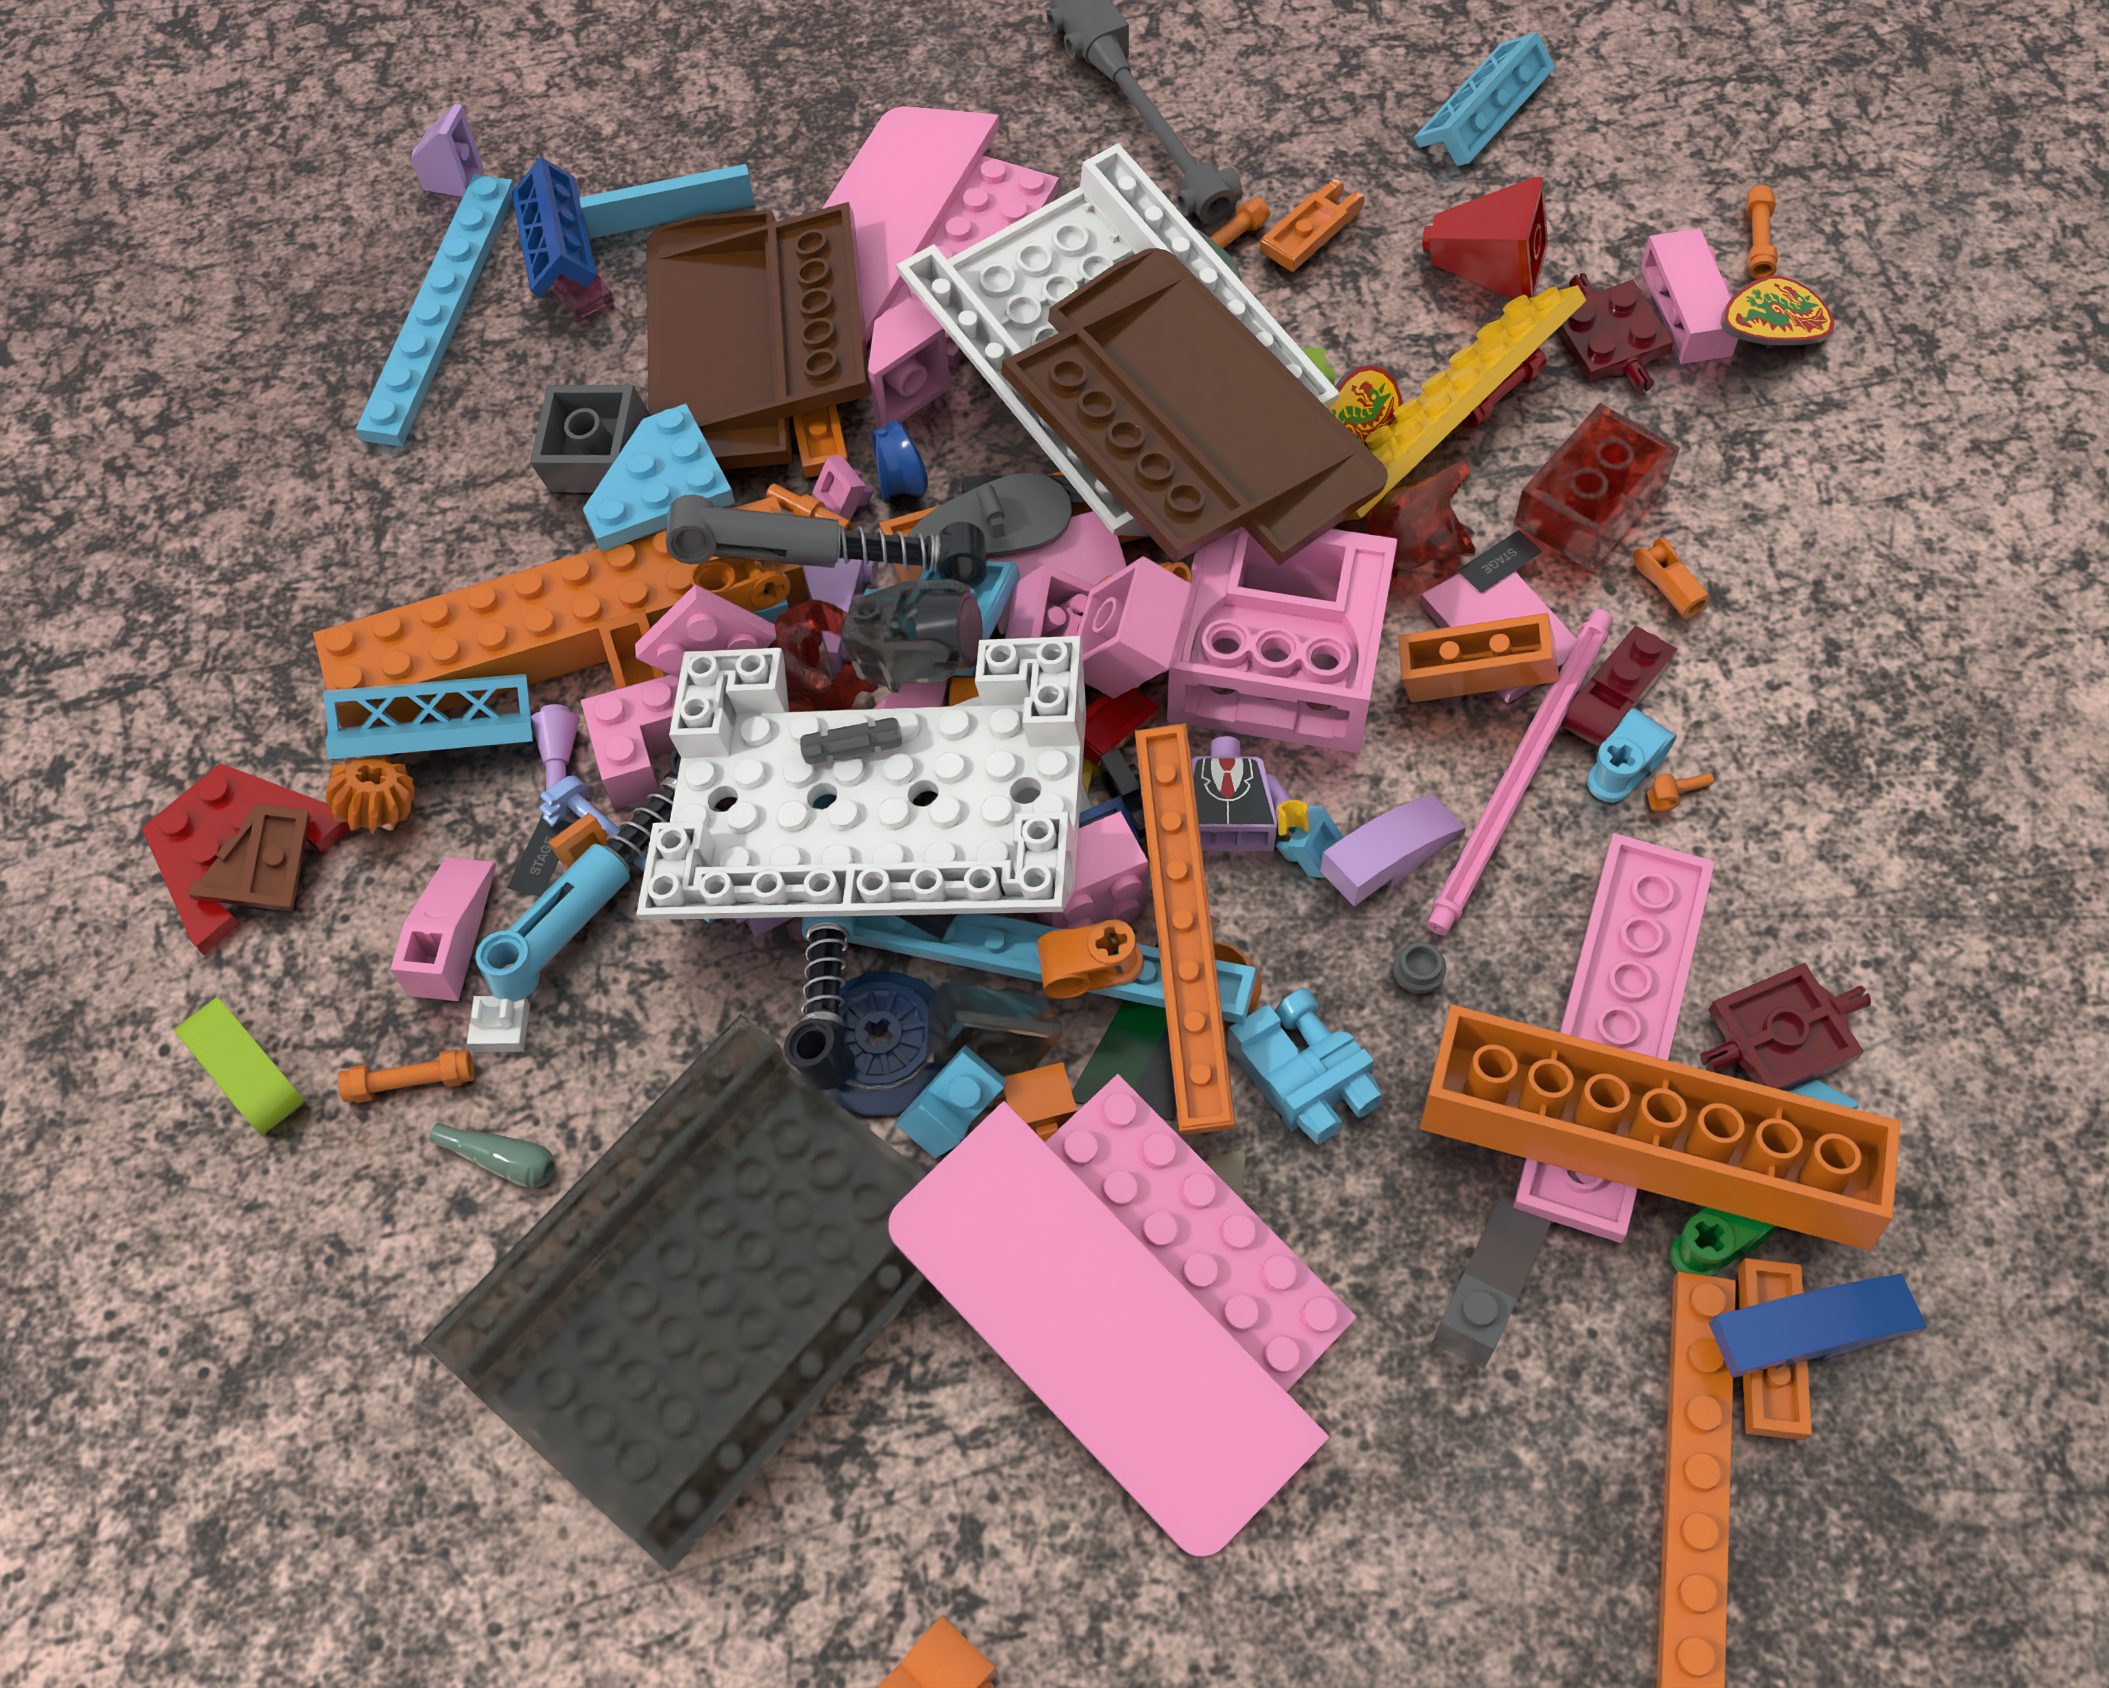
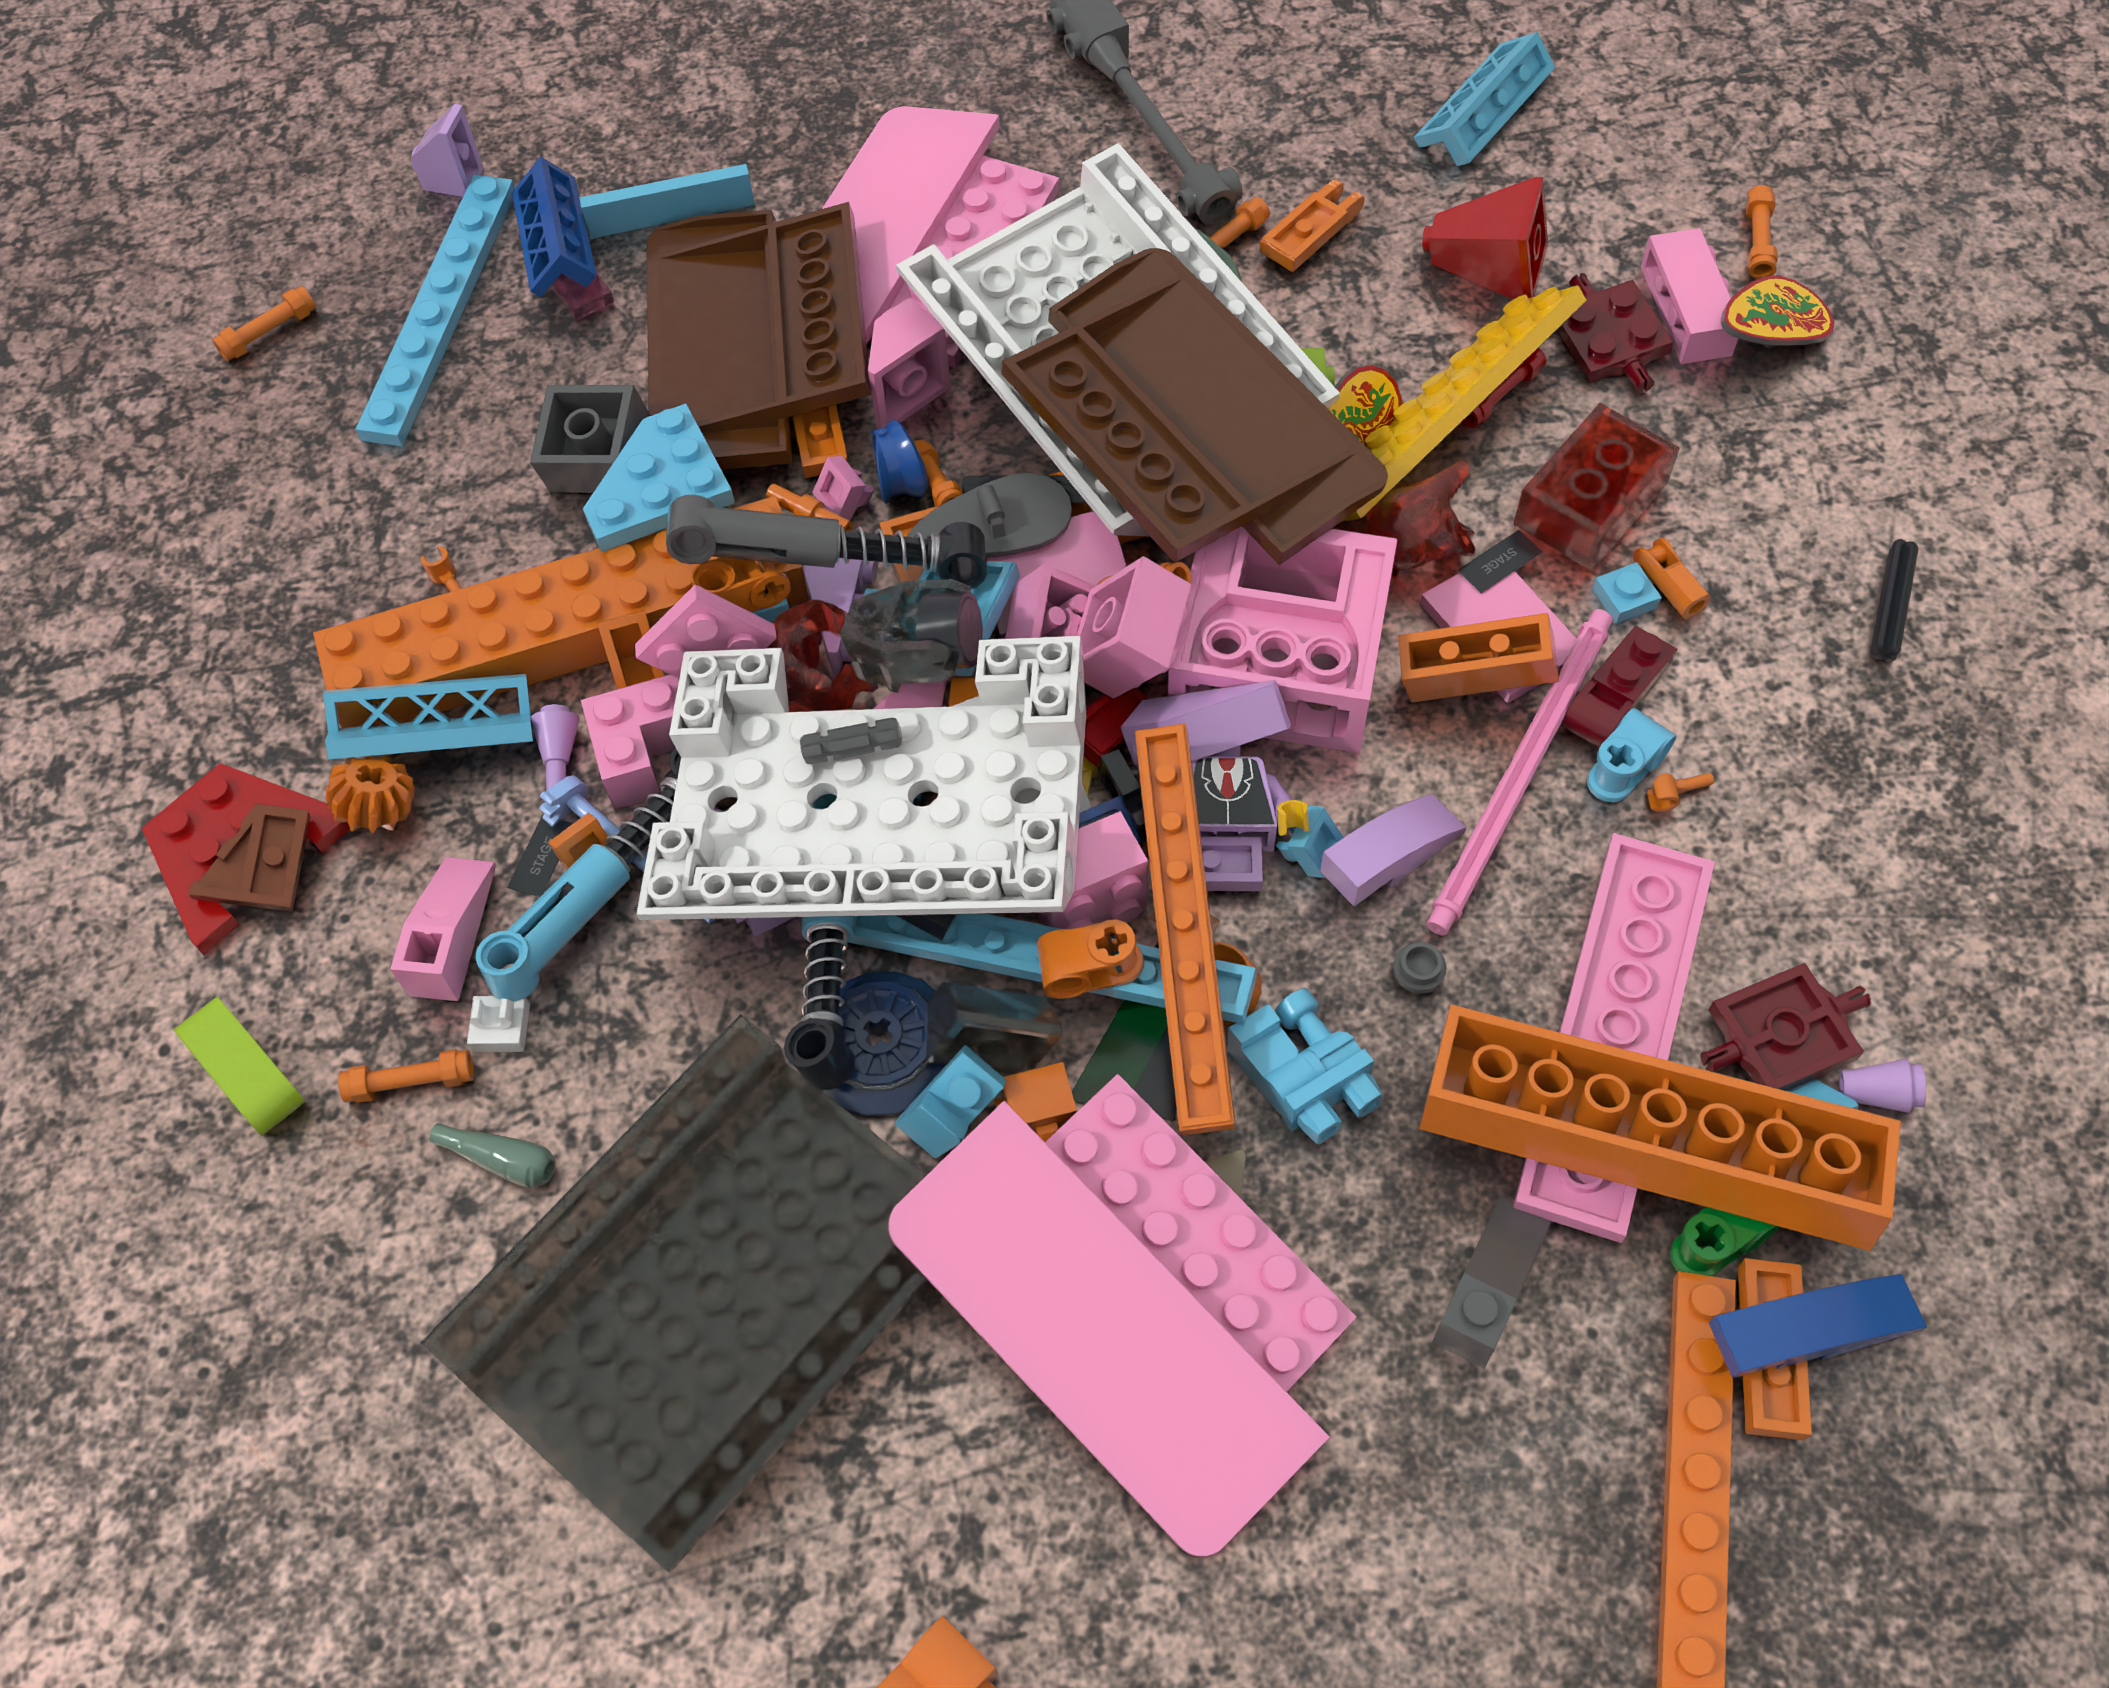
(295, 304): none -> orange bar
(442, 570): none -> orange hand
(941, 488): none -> orange bar
(1213, 717): none -> lavender slope
(1233, 863): none -> lavender plate
(1626, 593): none -> medium azure plate
(1886, 1085): none -> lavender cone
(1894, 600): none -> black axle

